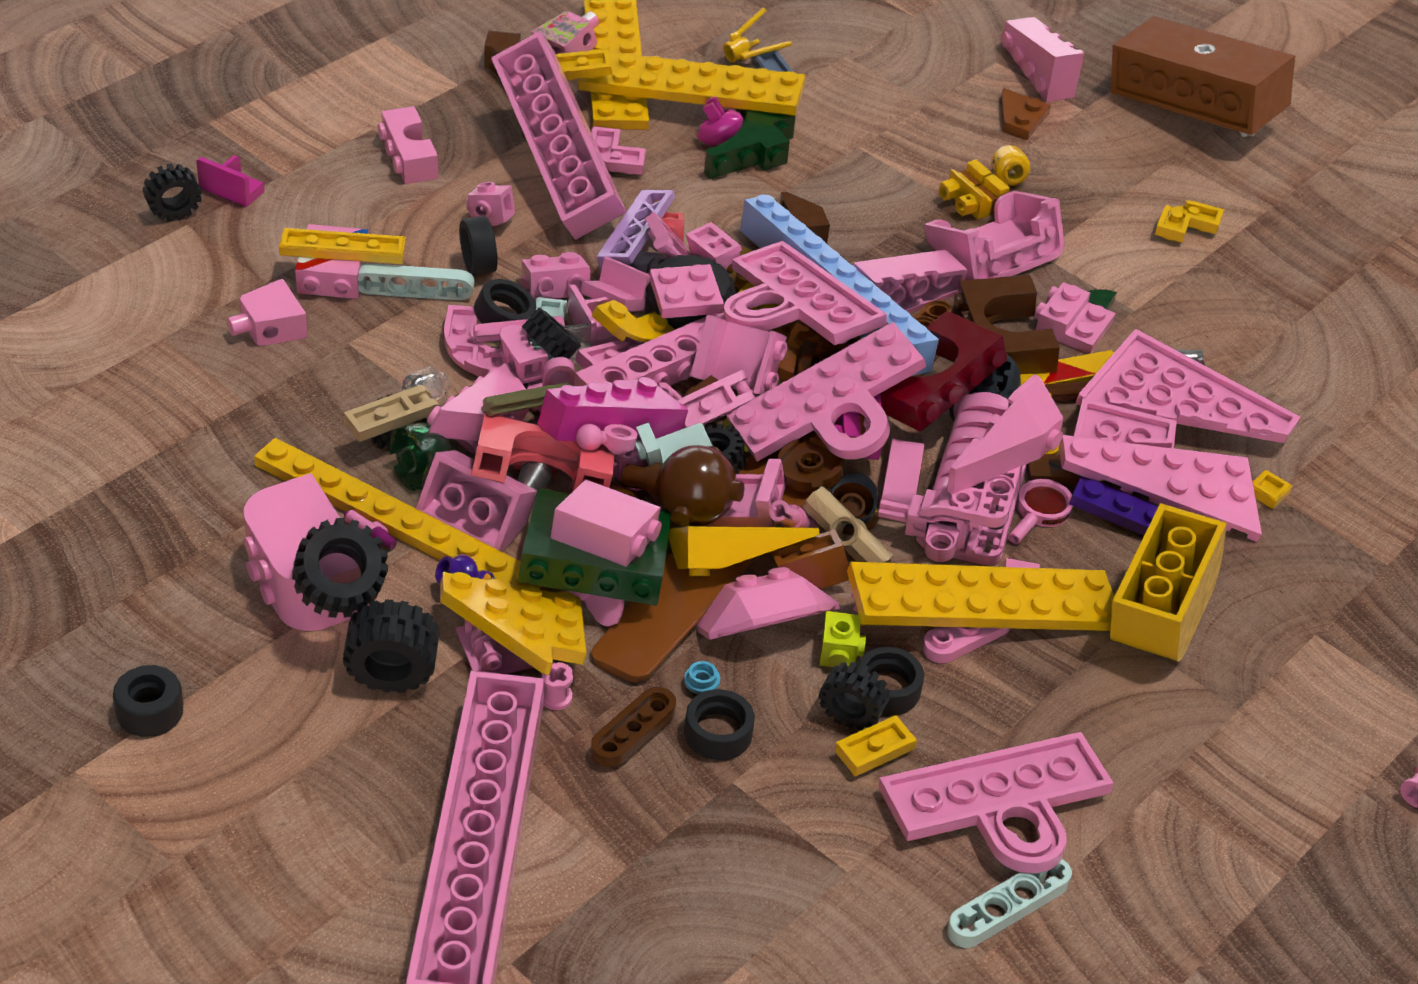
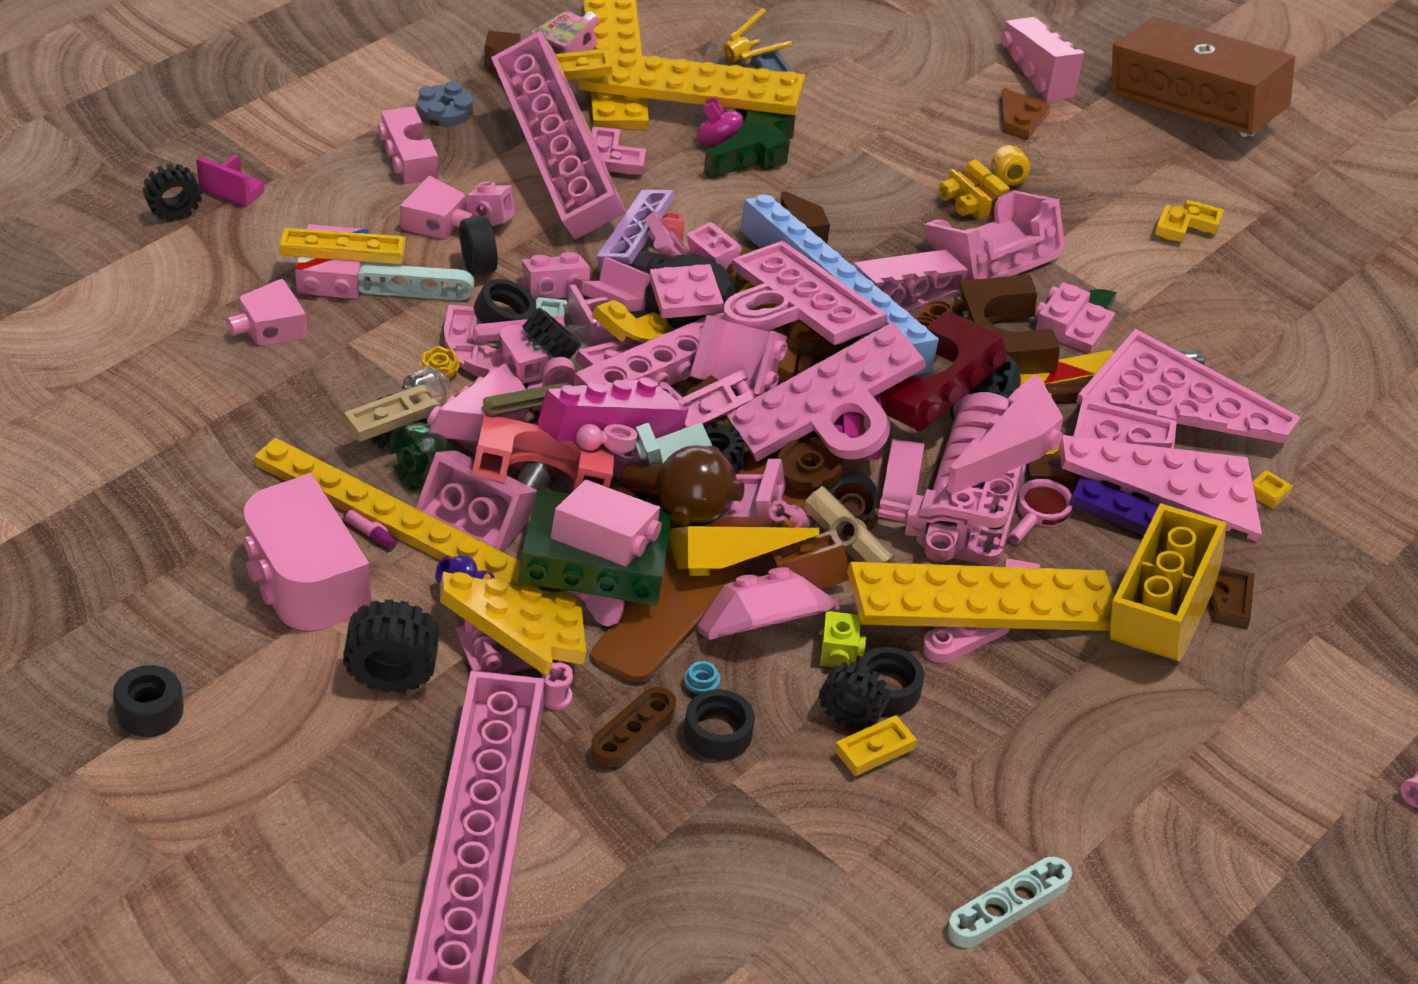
(344, 540): black tyre -> none
(433, 209): none -> bright pink torso
(442, 359): none -> yellow plate
(445, 103): none -> sand blue plate
(999, 786): bright pink plate -> none
(1232, 597): none -> reddish brown tile

